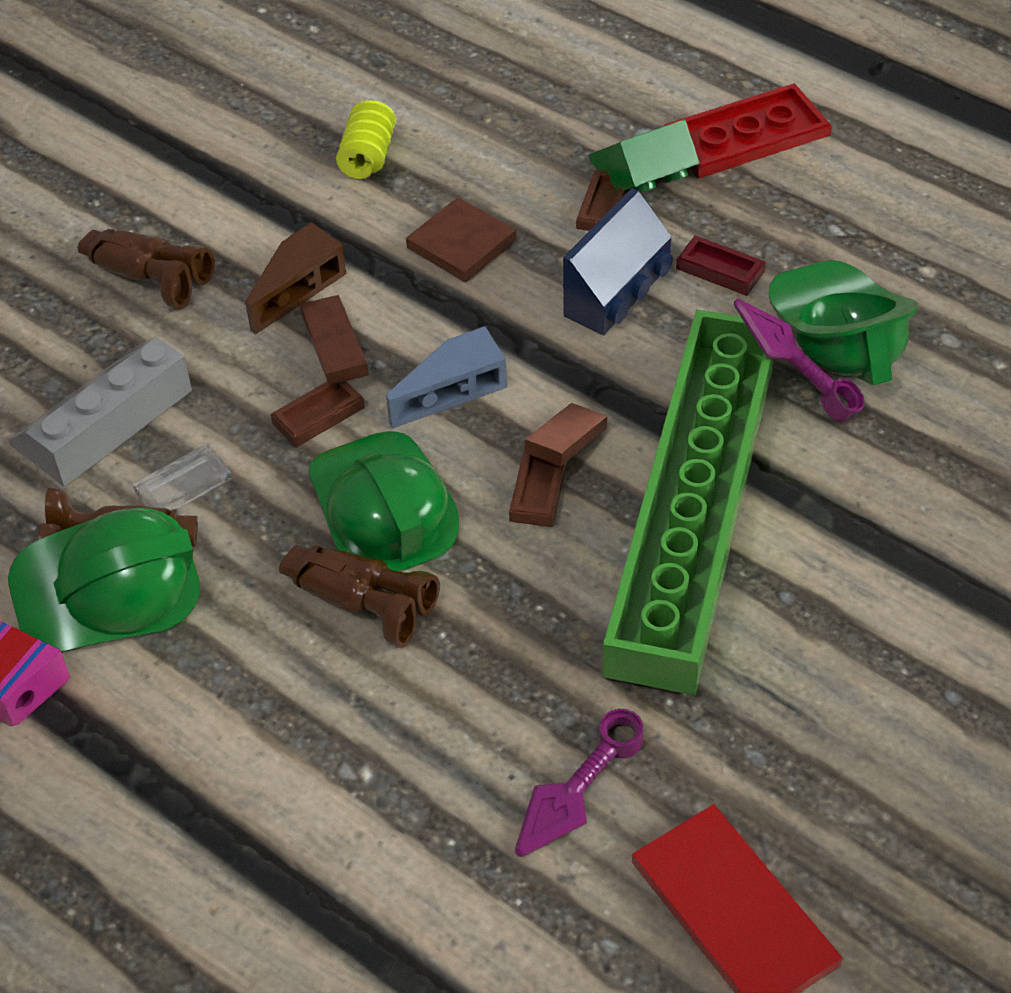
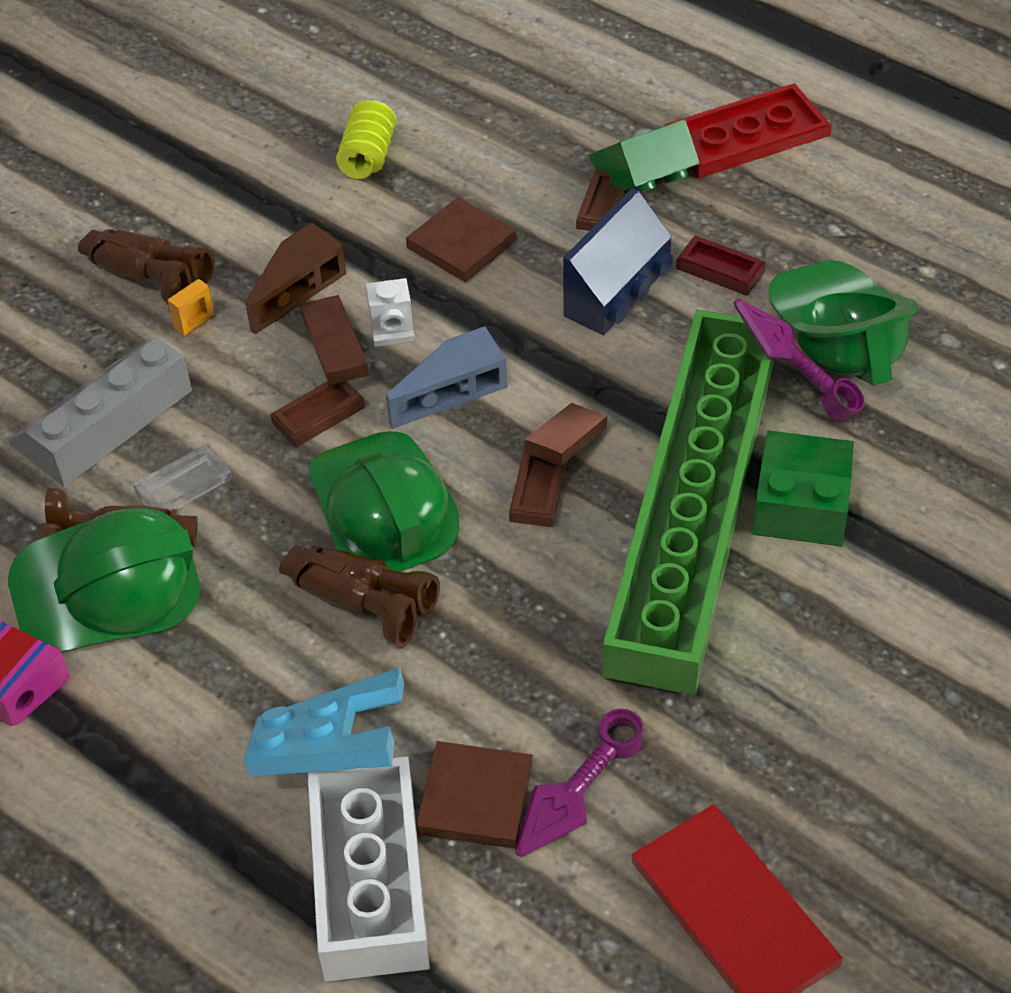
(191, 307): none -> light orange plate
(318, 731): none -> medium azure wing
(367, 872): none -> white brick
(390, 312): none -> white brick
(475, 794): none -> copper tile
(804, 488): none -> green slope

